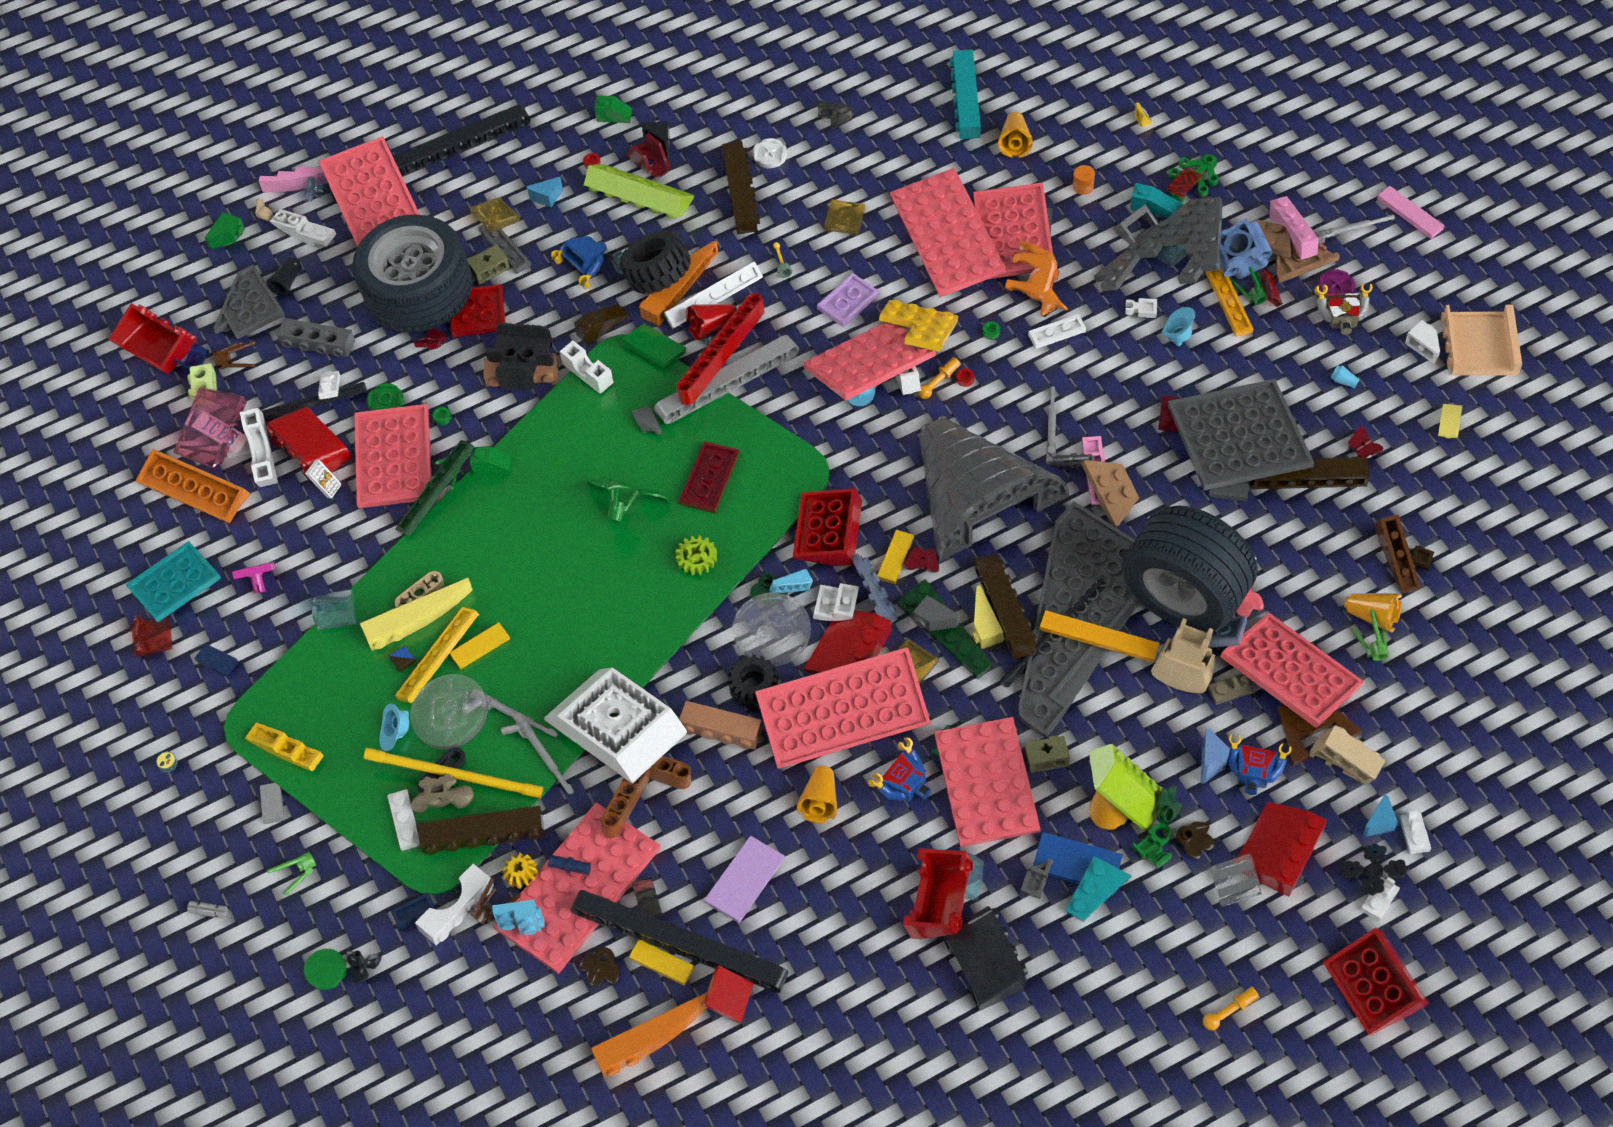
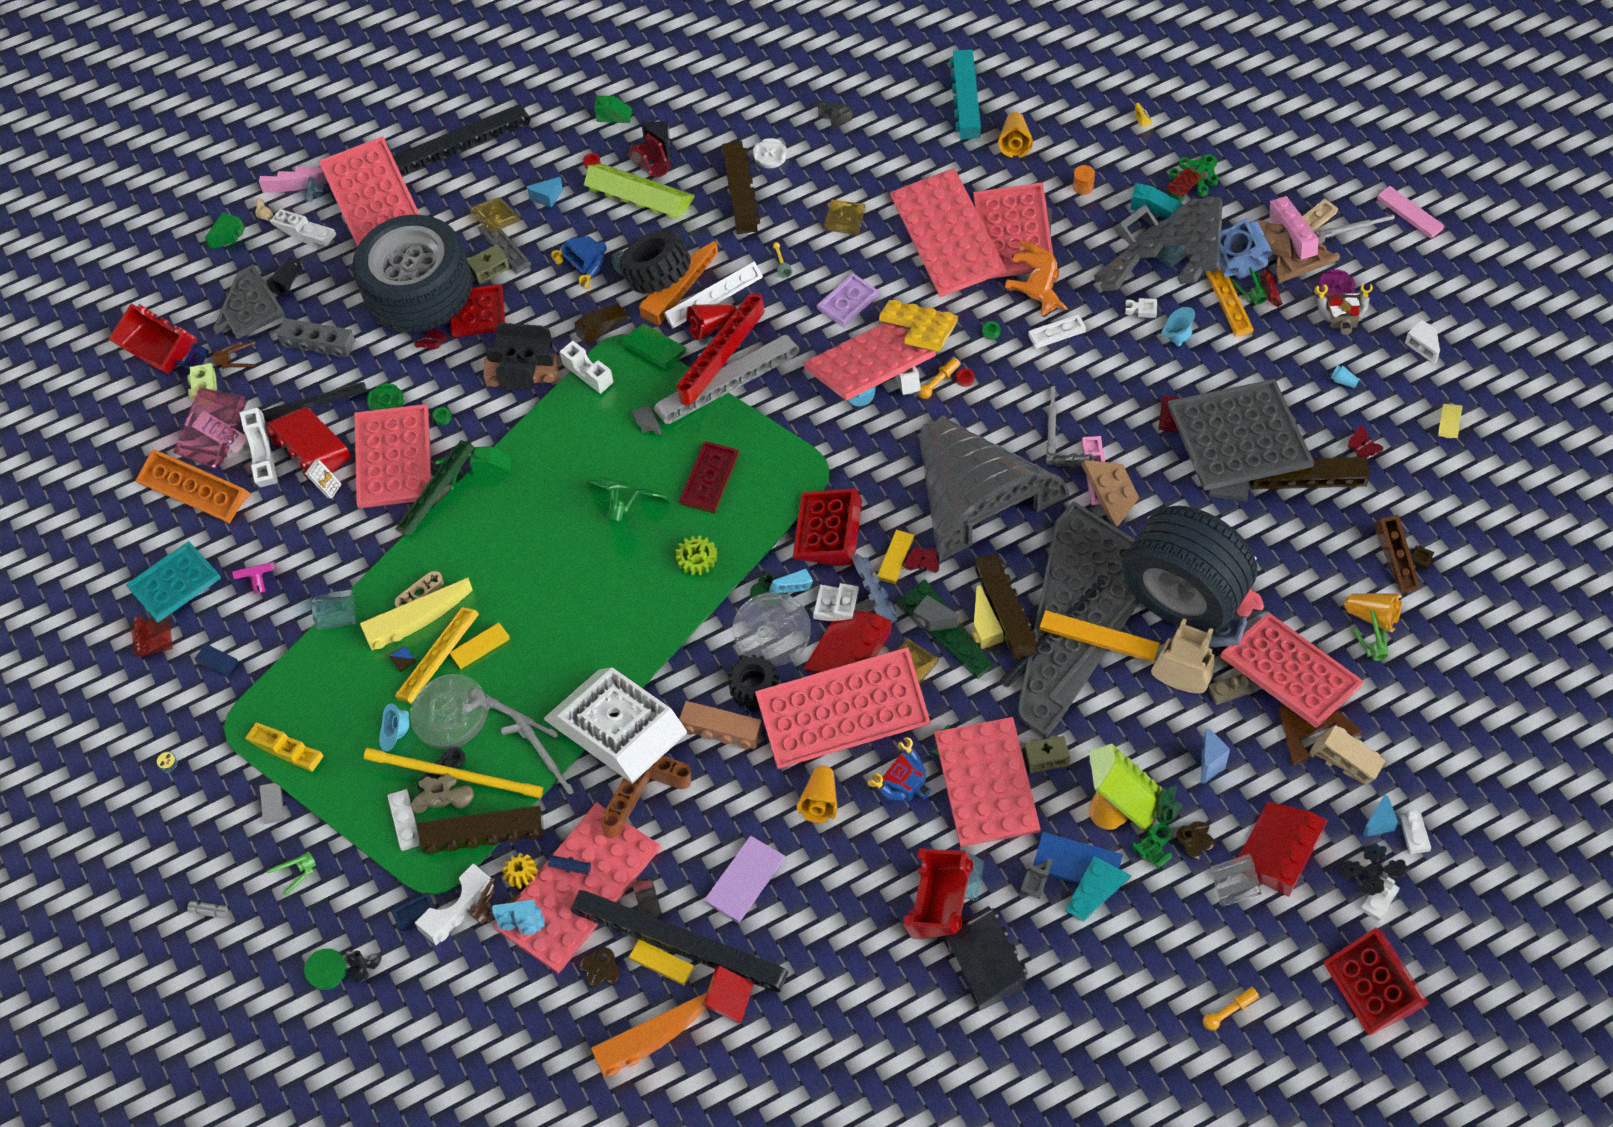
(329, 384): white plate -> none
(1254, 765): blue torso -> none
(1320, 214): none -> tan plate
(1482, 342): light nougat panel -> none

